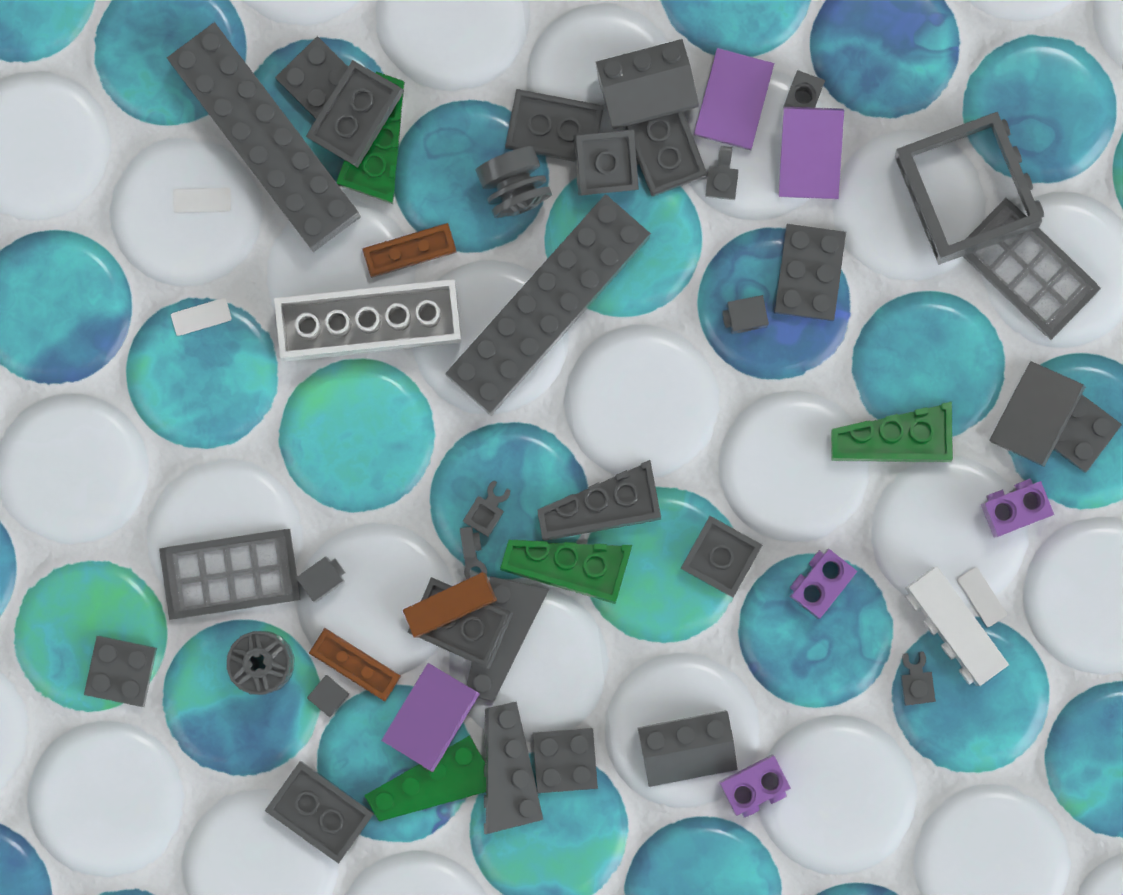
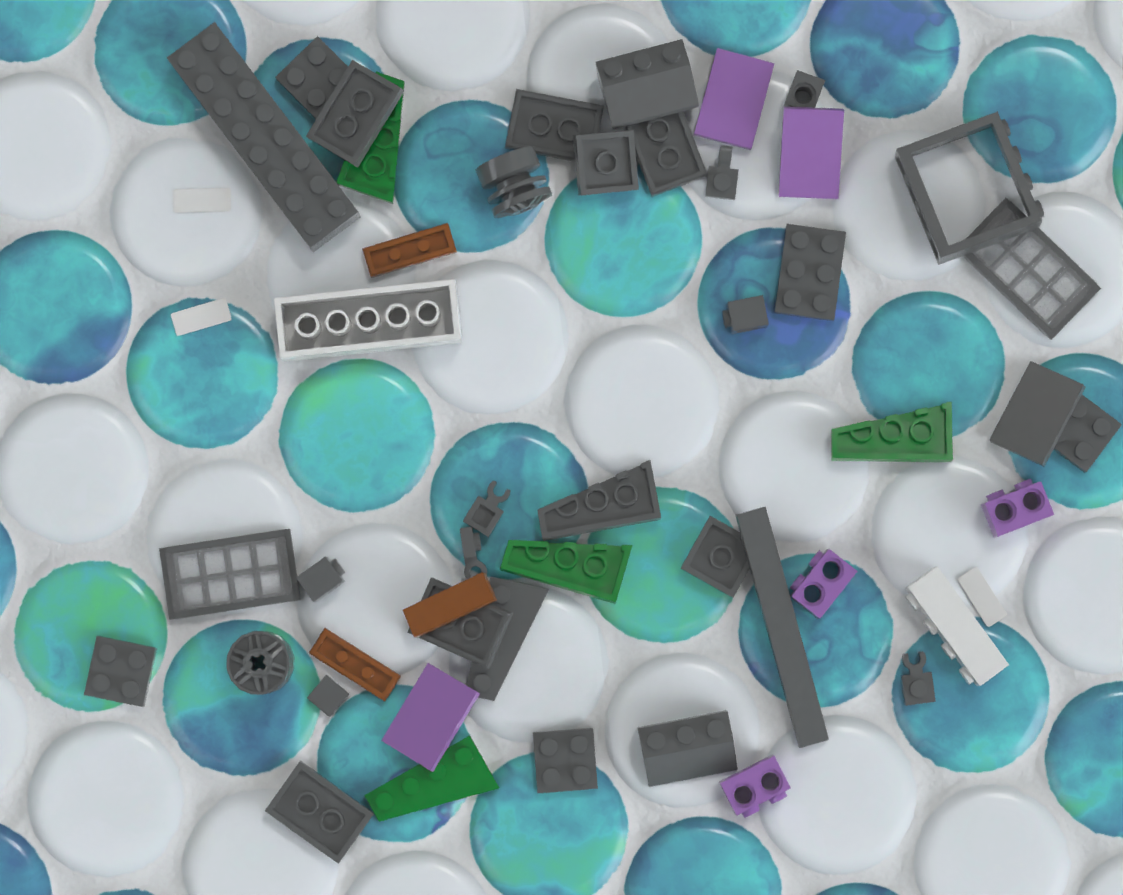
(510, 782): dark grey wing -> none
(548, 304): dark grey brick -> none
(782, 627): none -> dark grey tile

